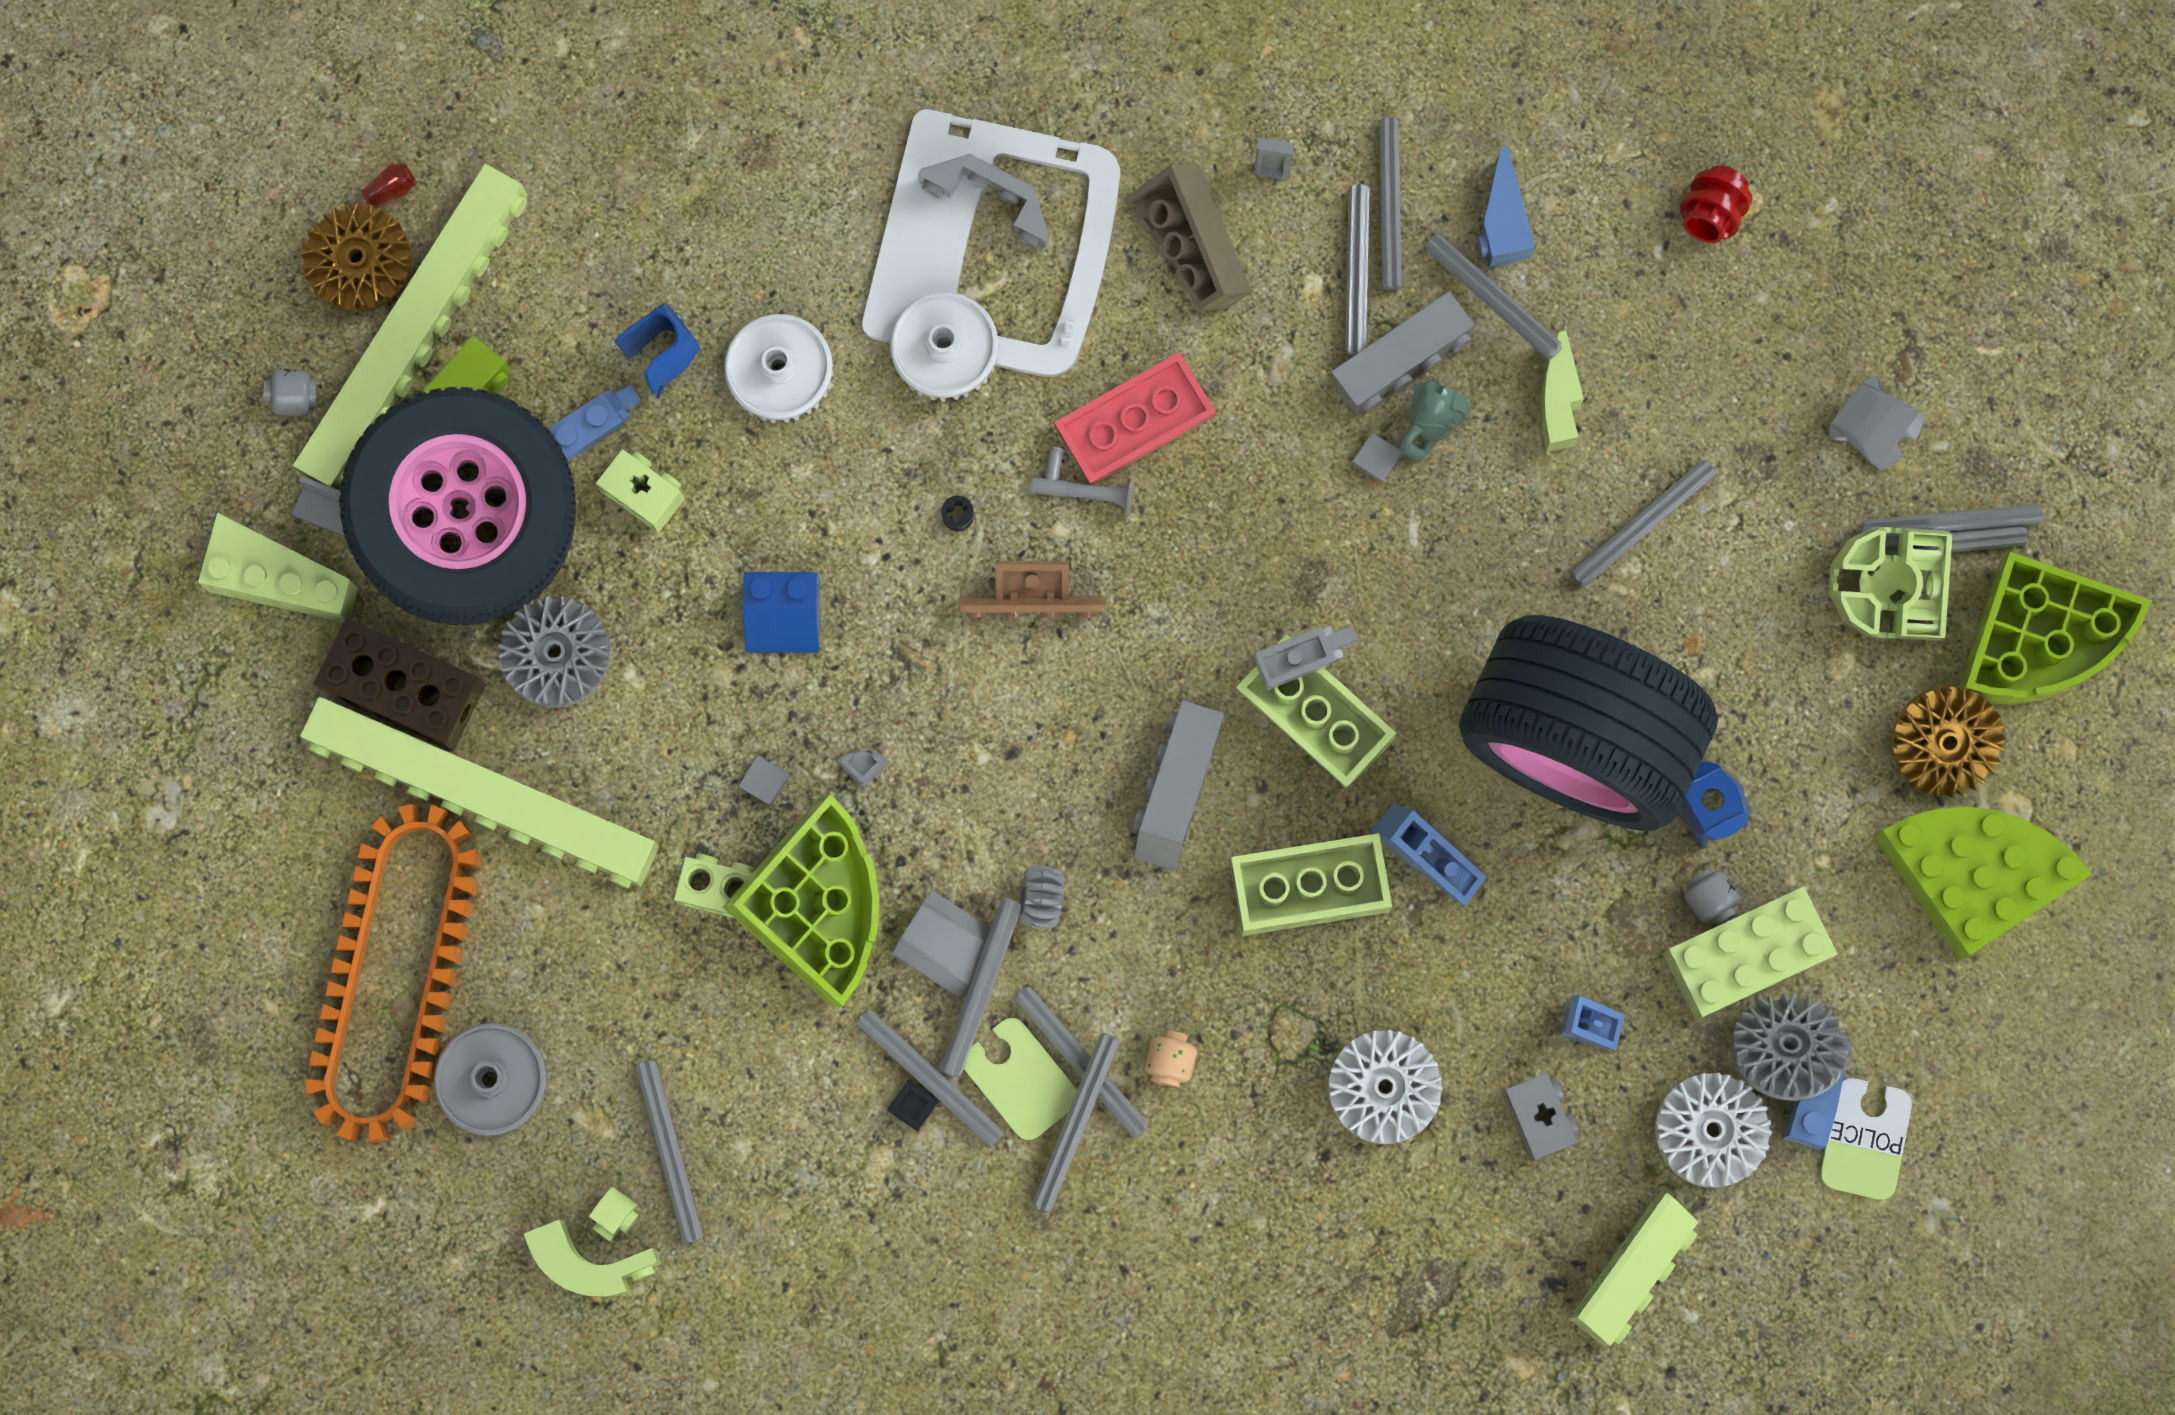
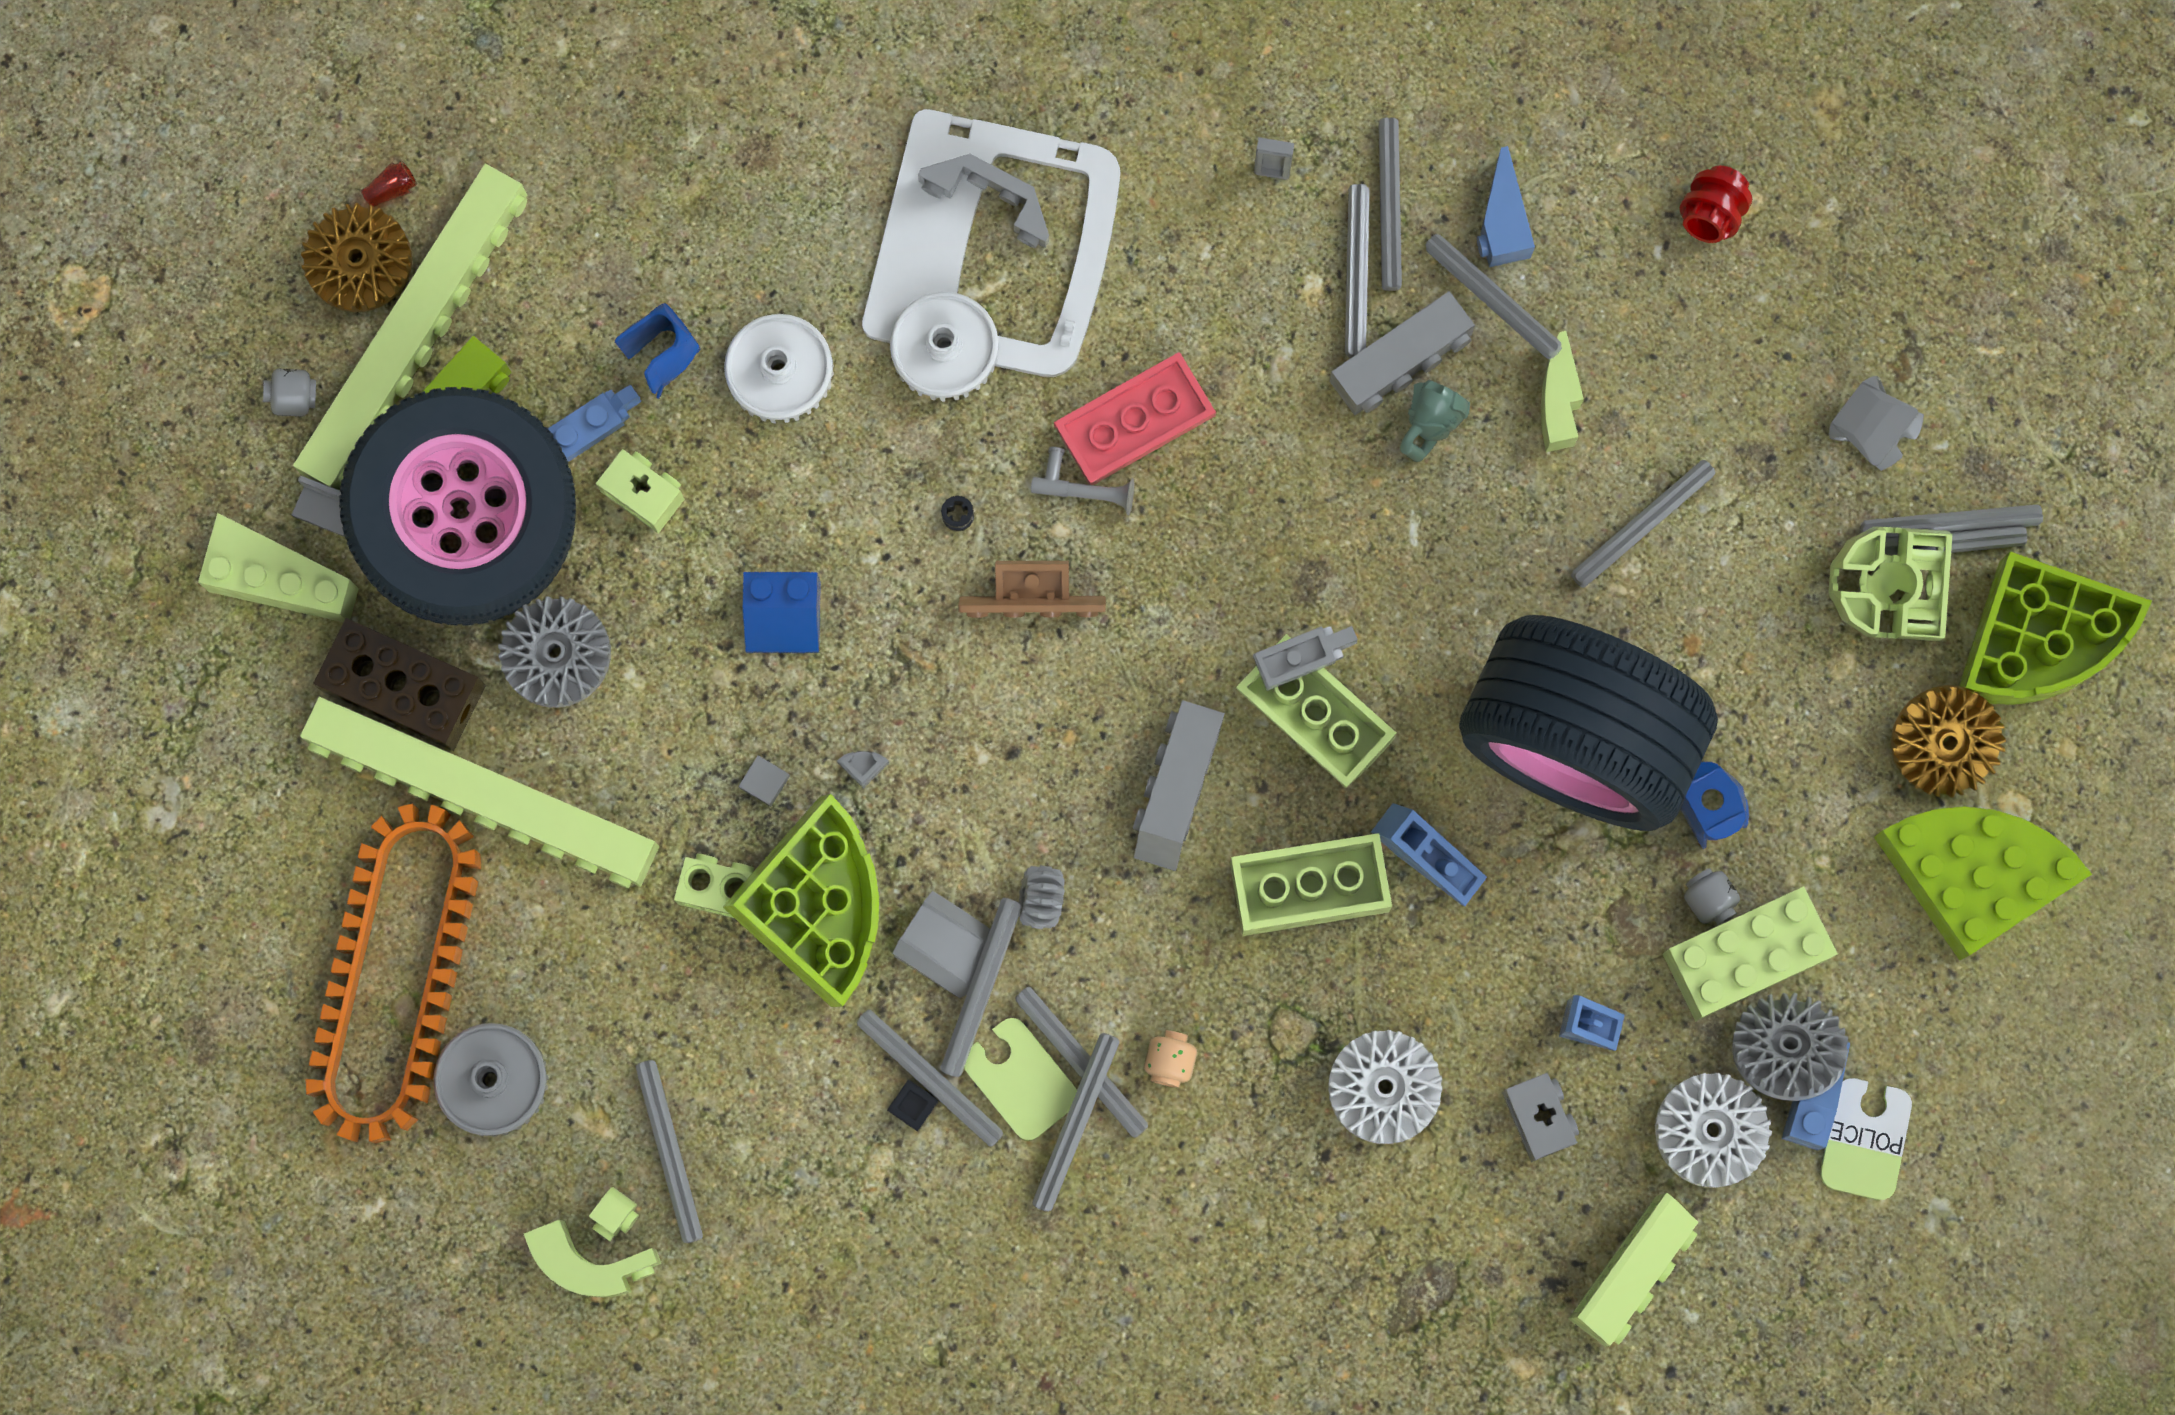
(1191, 235): dark tan wedge -> none
(1377, 458): light grey tile -> none

